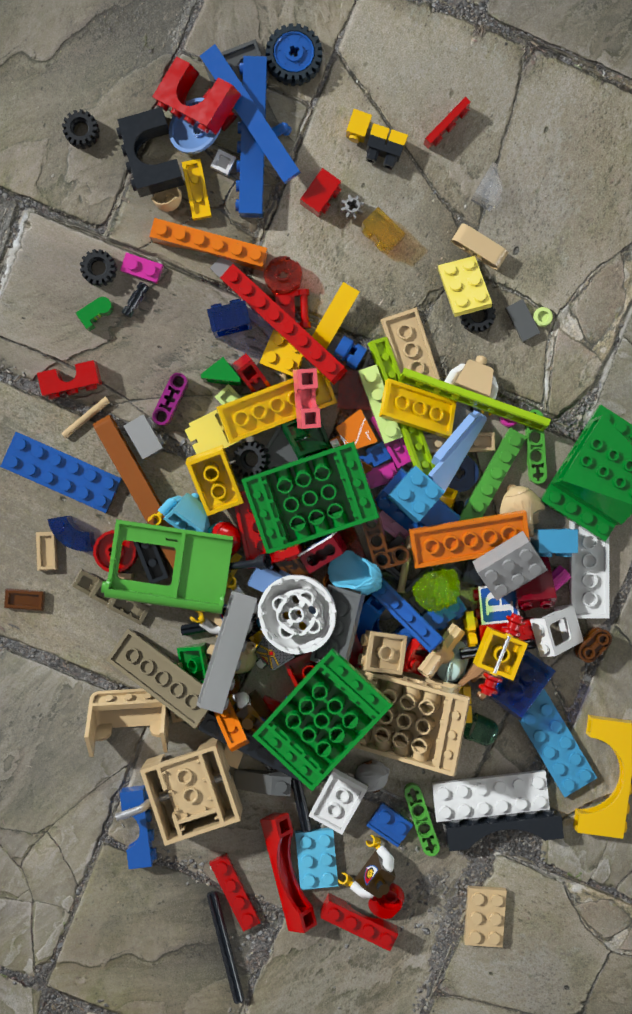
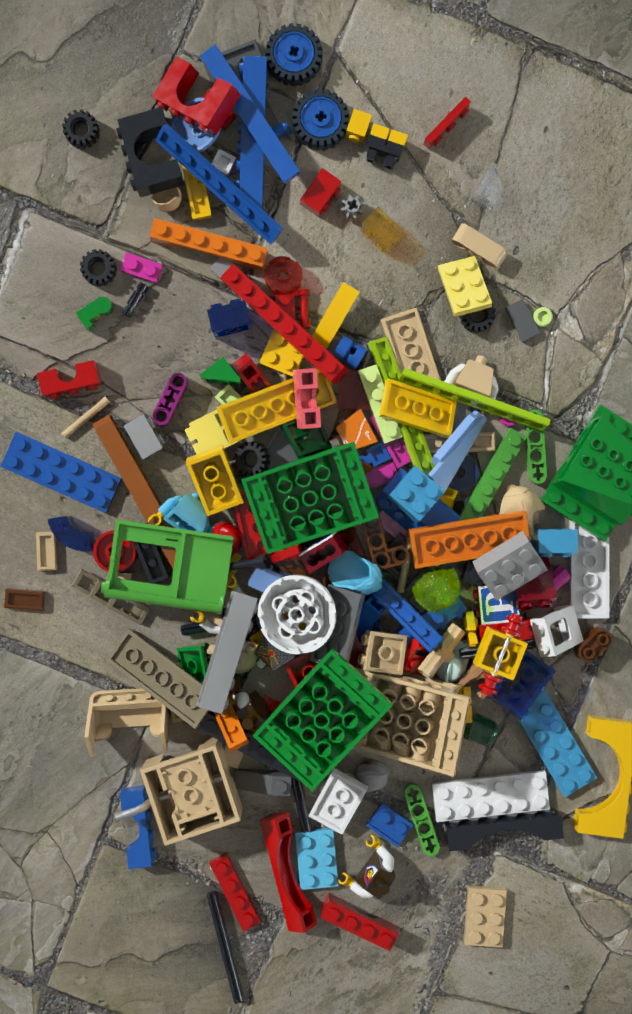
(218, 184): none -> blue plate
(334, 123): none -> wheel
(388, 904): red cap -> none

